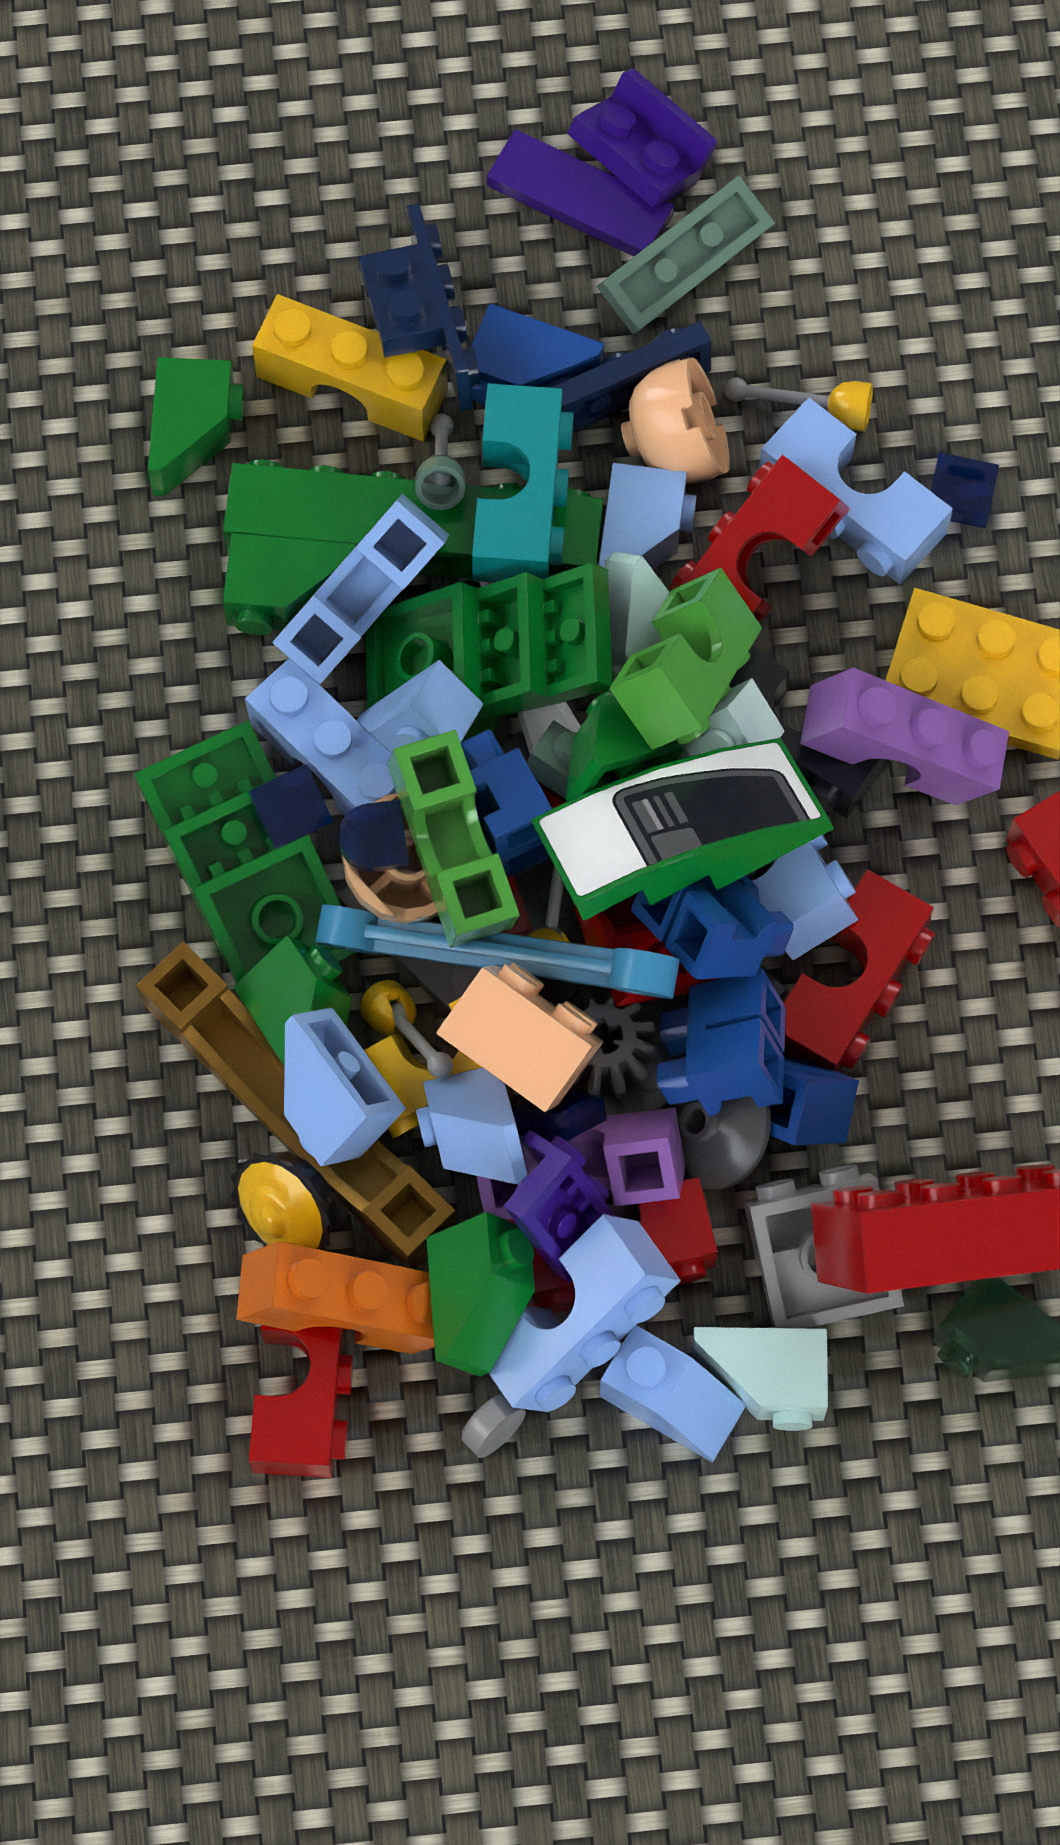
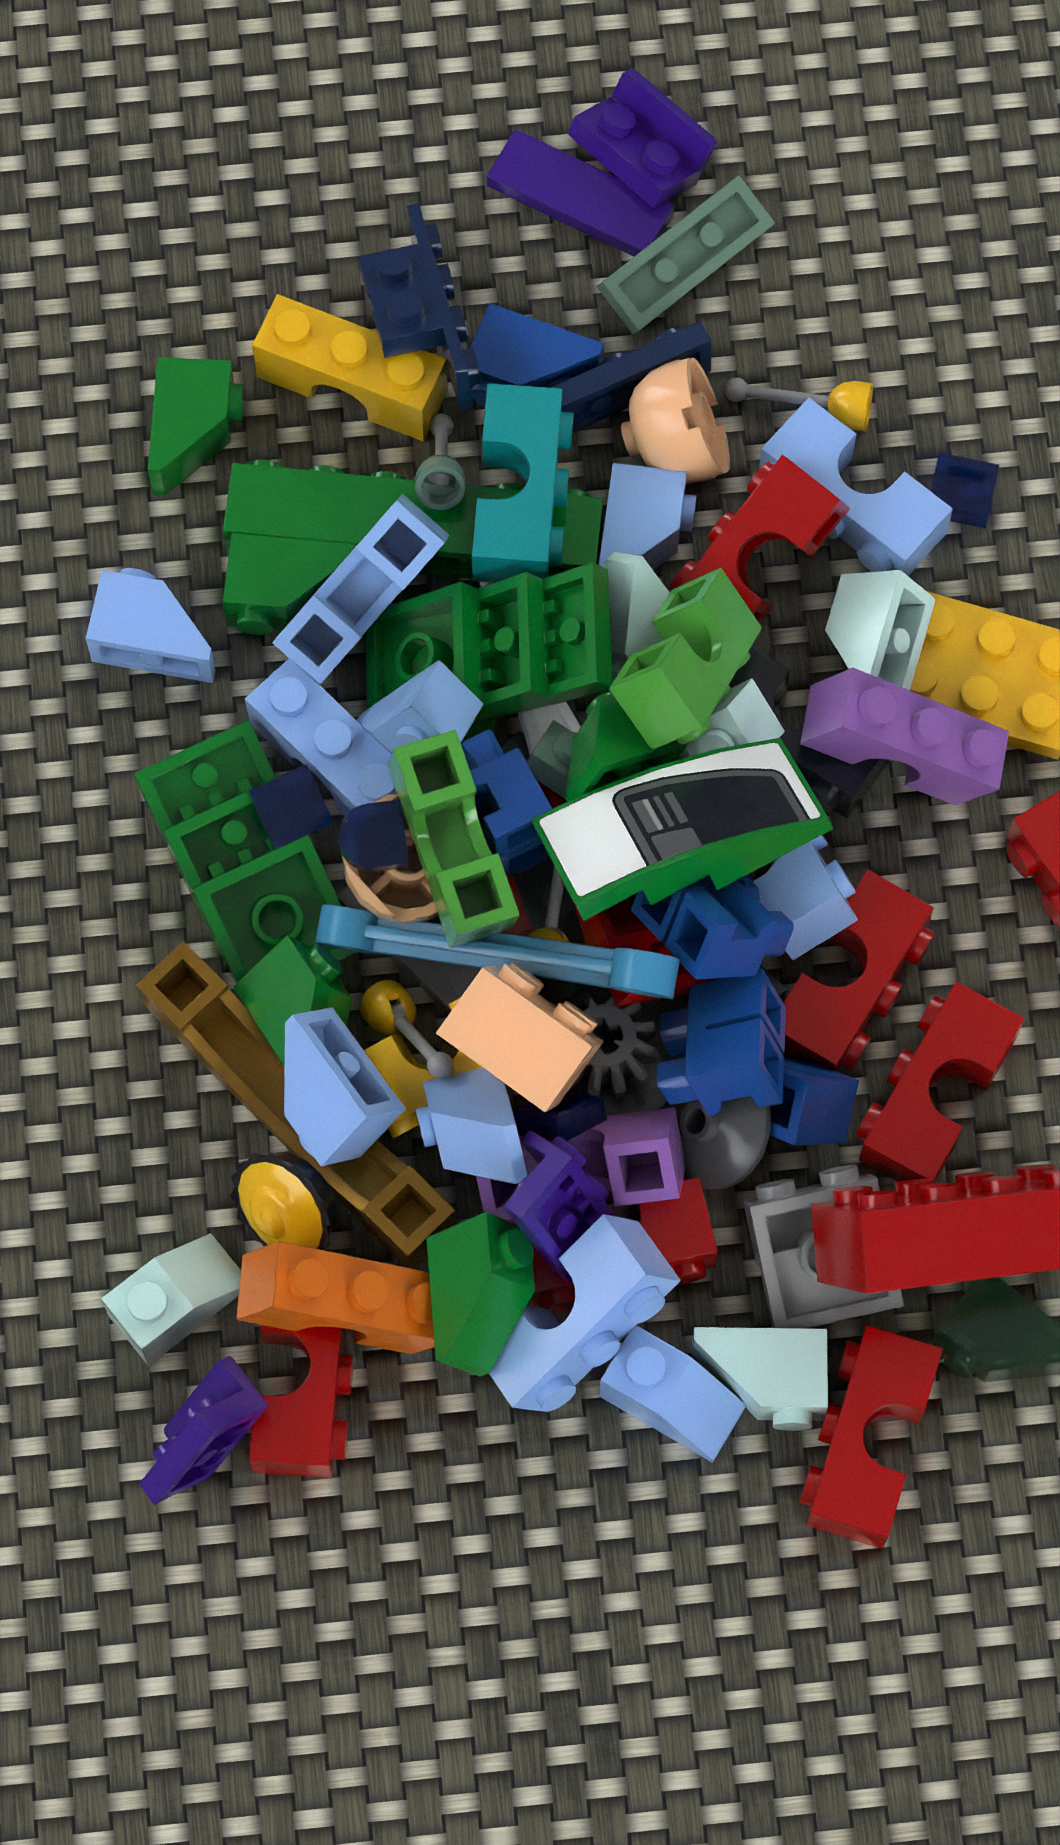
(145, 628): none -> light blue slope
(173, 1296): none -> light aqua slope
(204, 1431): none -> dark purple bracket
(491, 1426): light grey tile -> none
(852, 1491): none -> red arch
(880, 624): none -> light aqua slope
(962, 1039): none -> red arch

